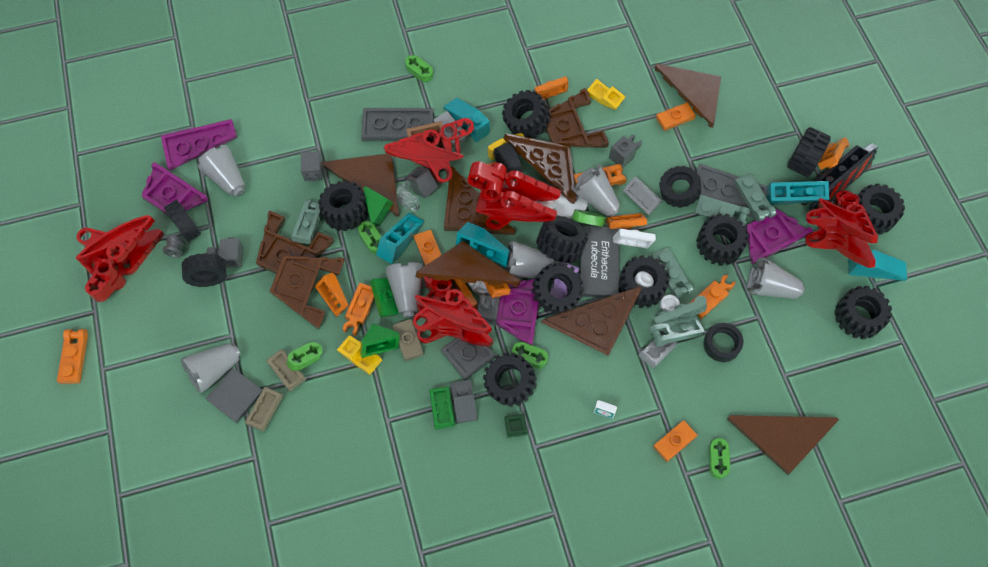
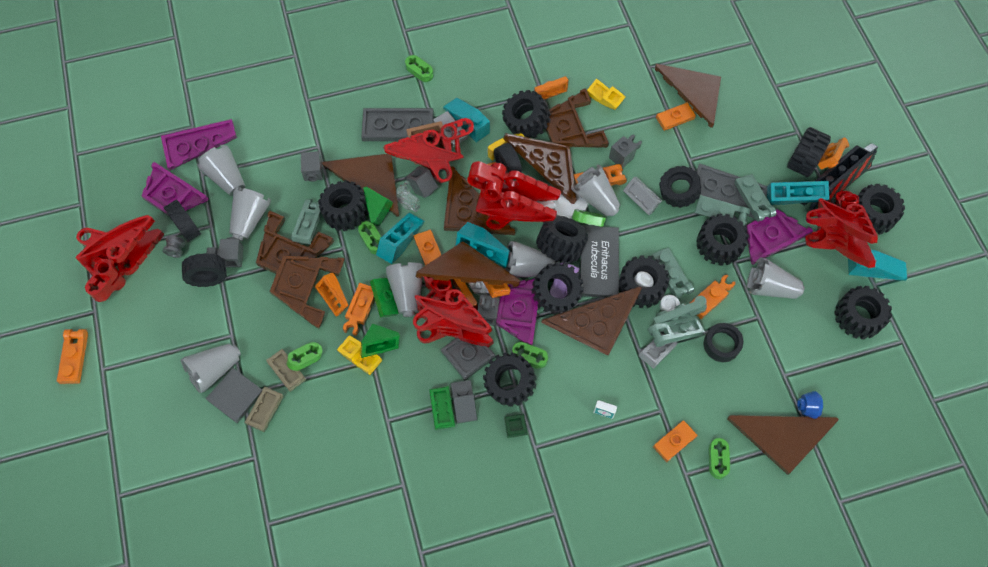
(246, 212): none -> light grey cone
(408, 340): dark tan plate -> none
(626, 221): orange plate -> none
(634, 238): white plate -> none
(811, 404): none -> blue cone

